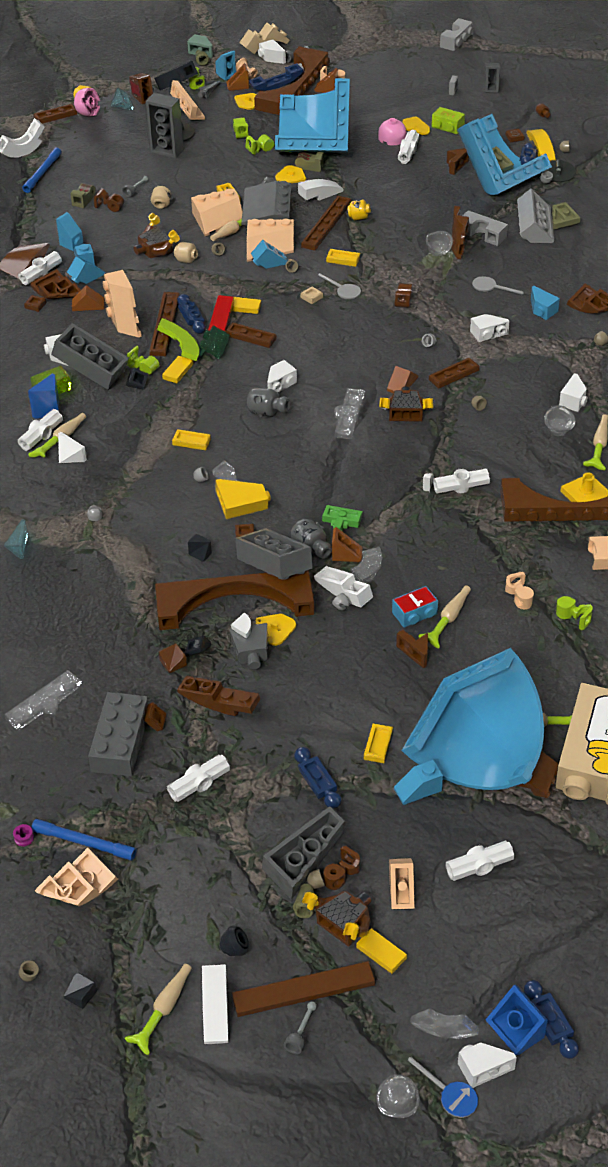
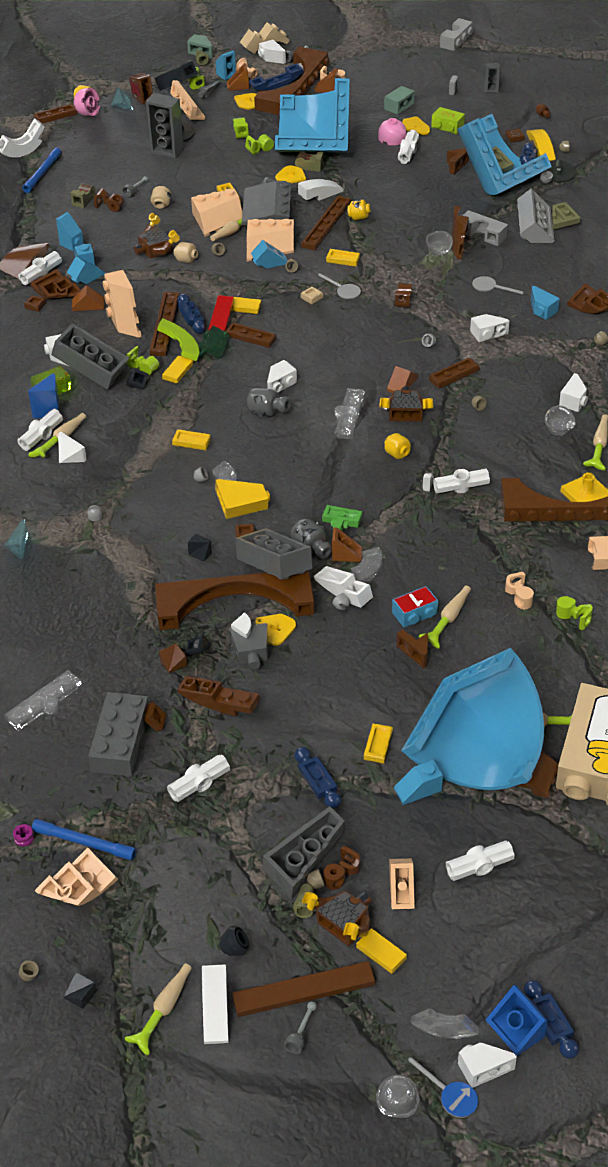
(397, 446): none -> yellow head
(399, 100): none -> sand green brick

